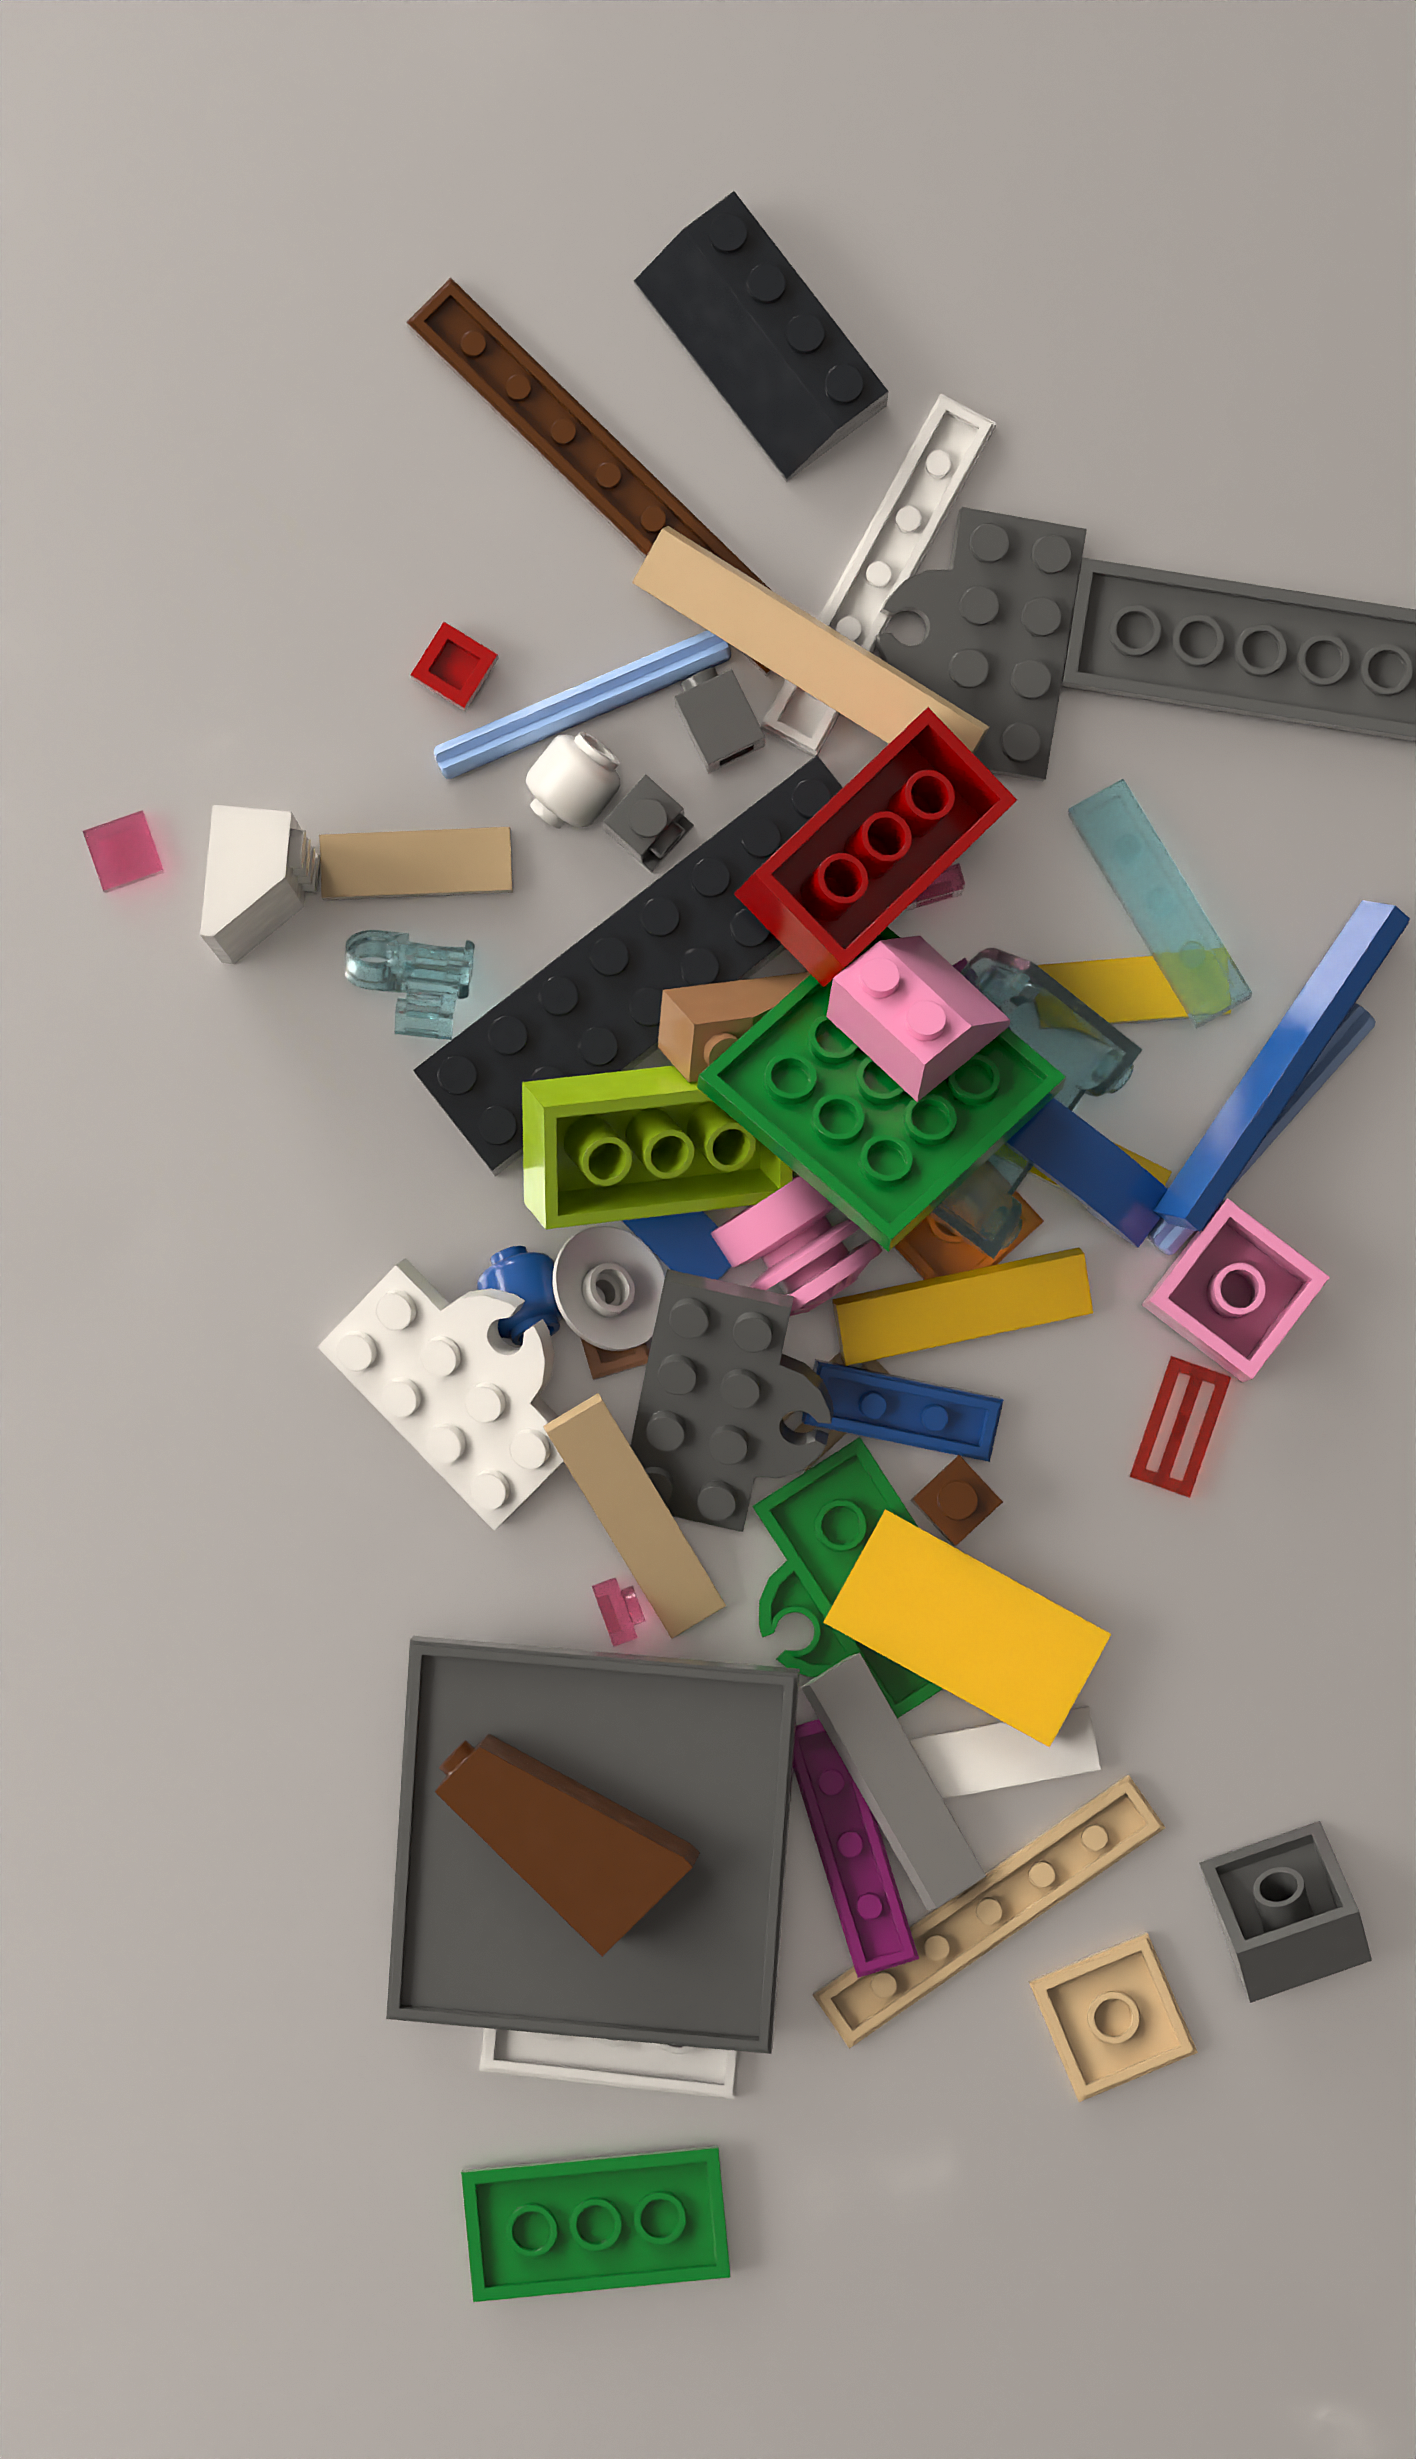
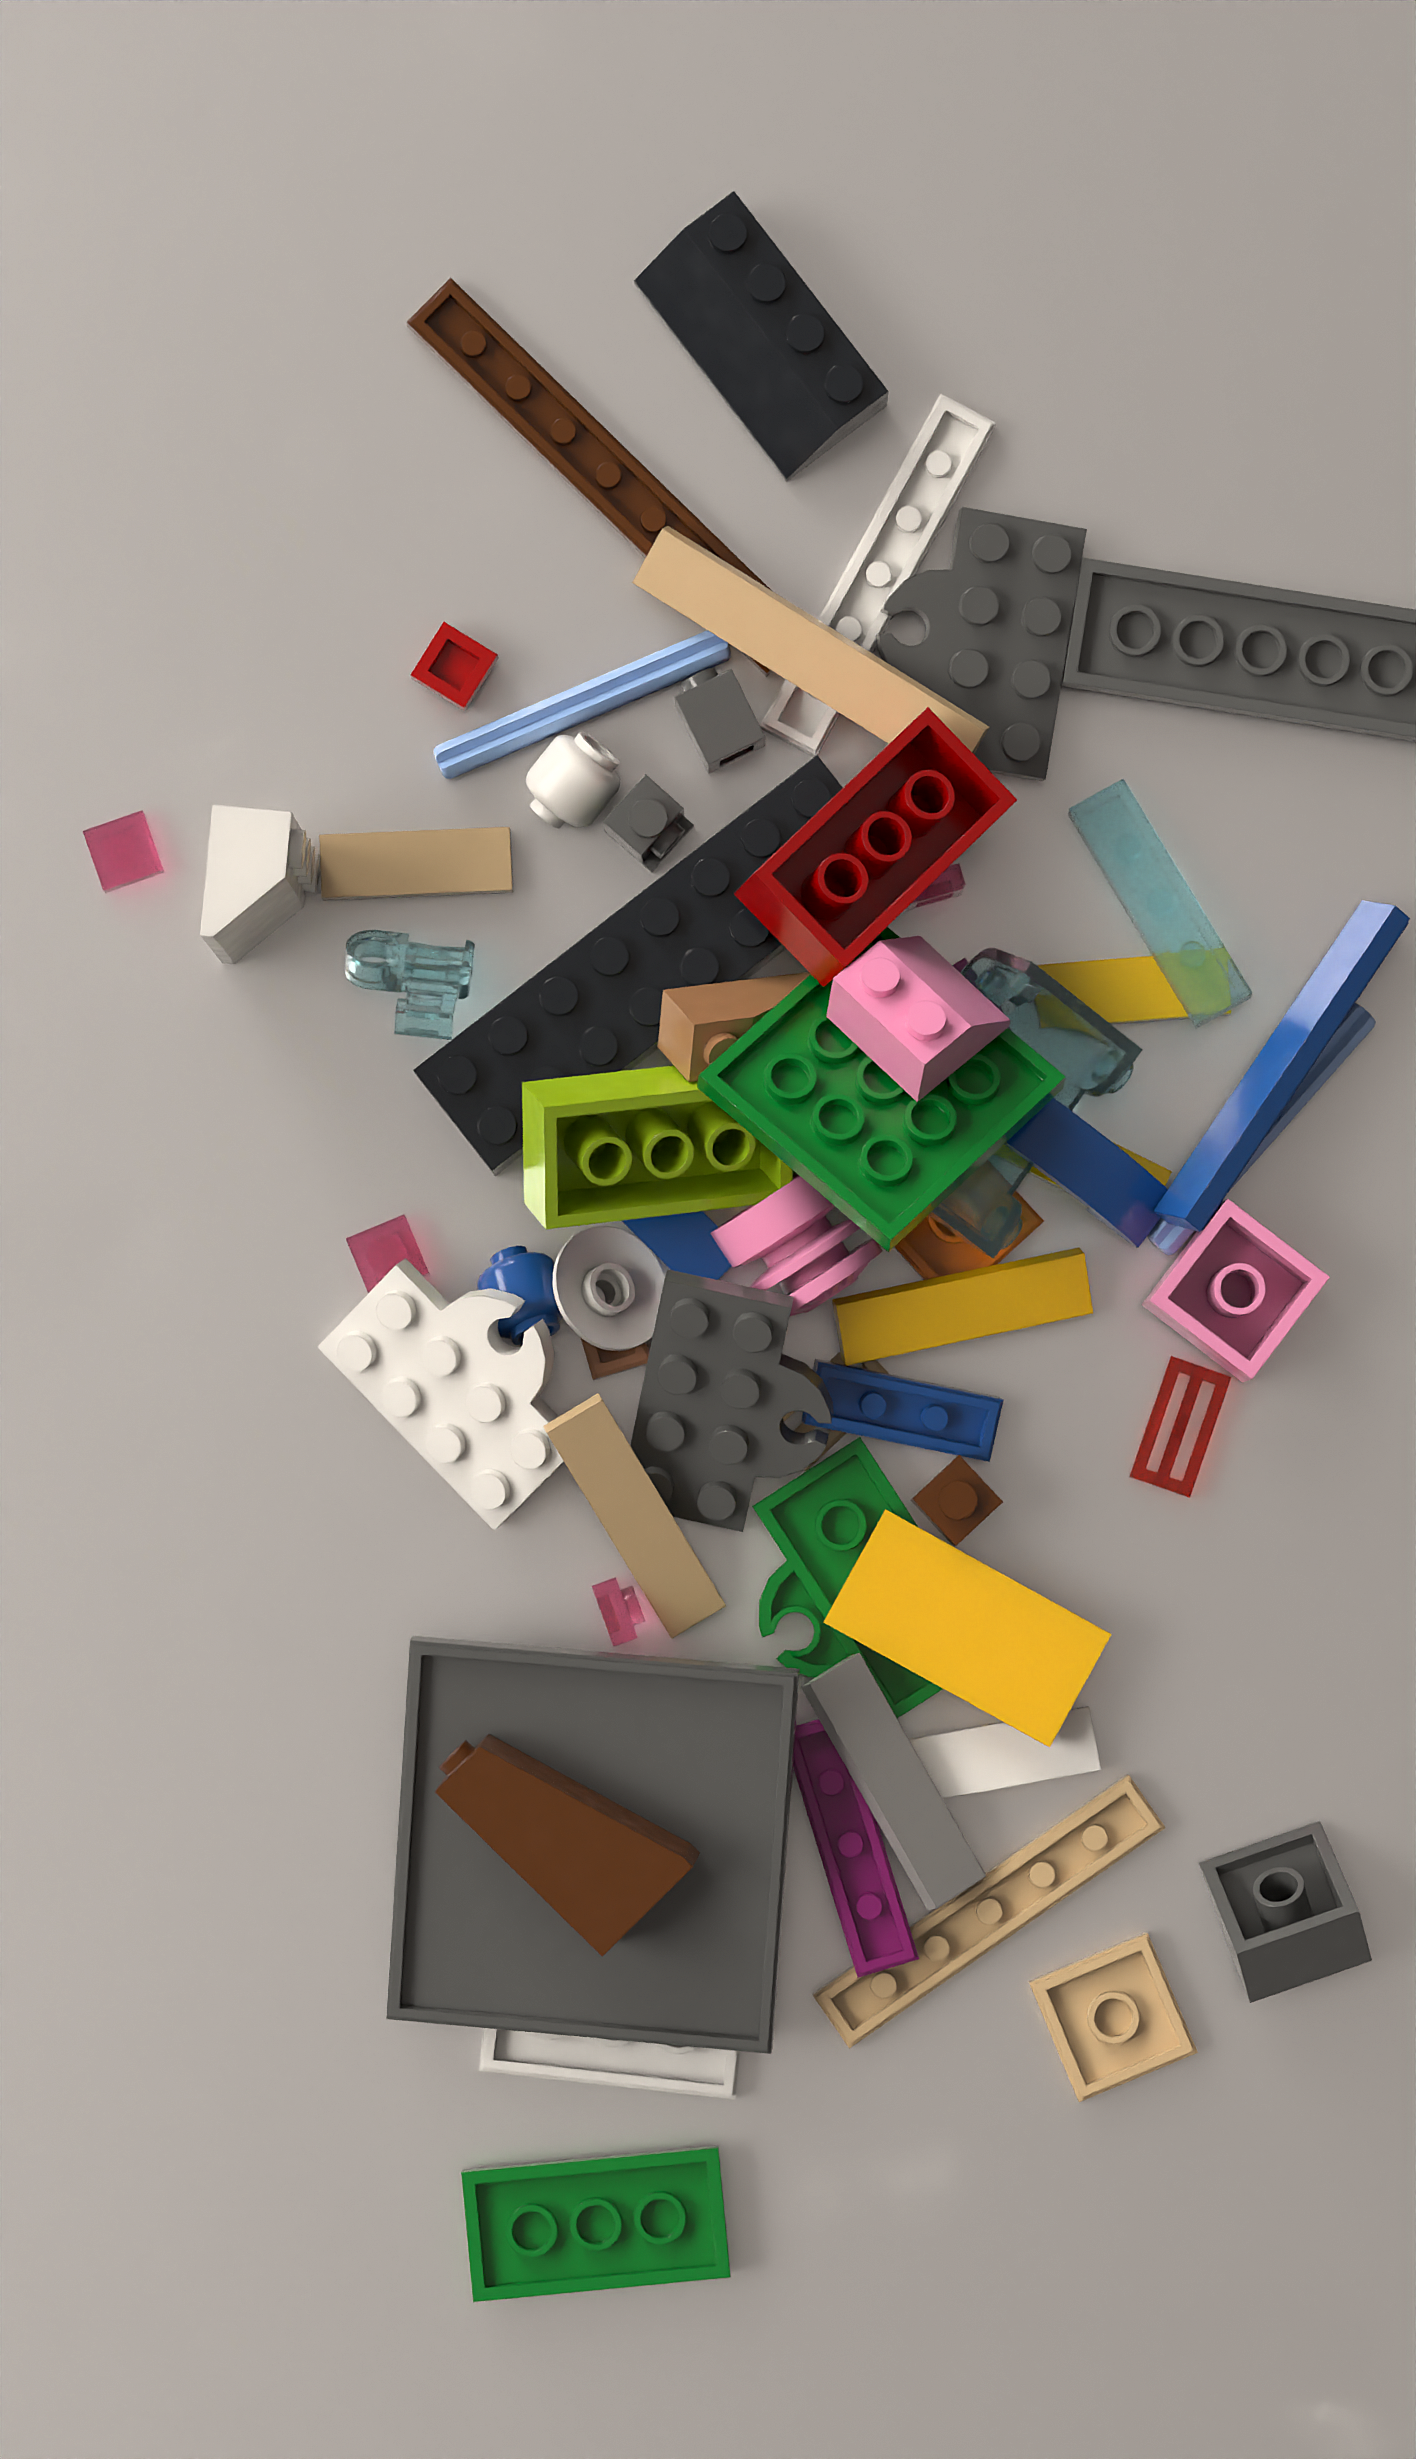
(383, 1247): none -> clear pink plate

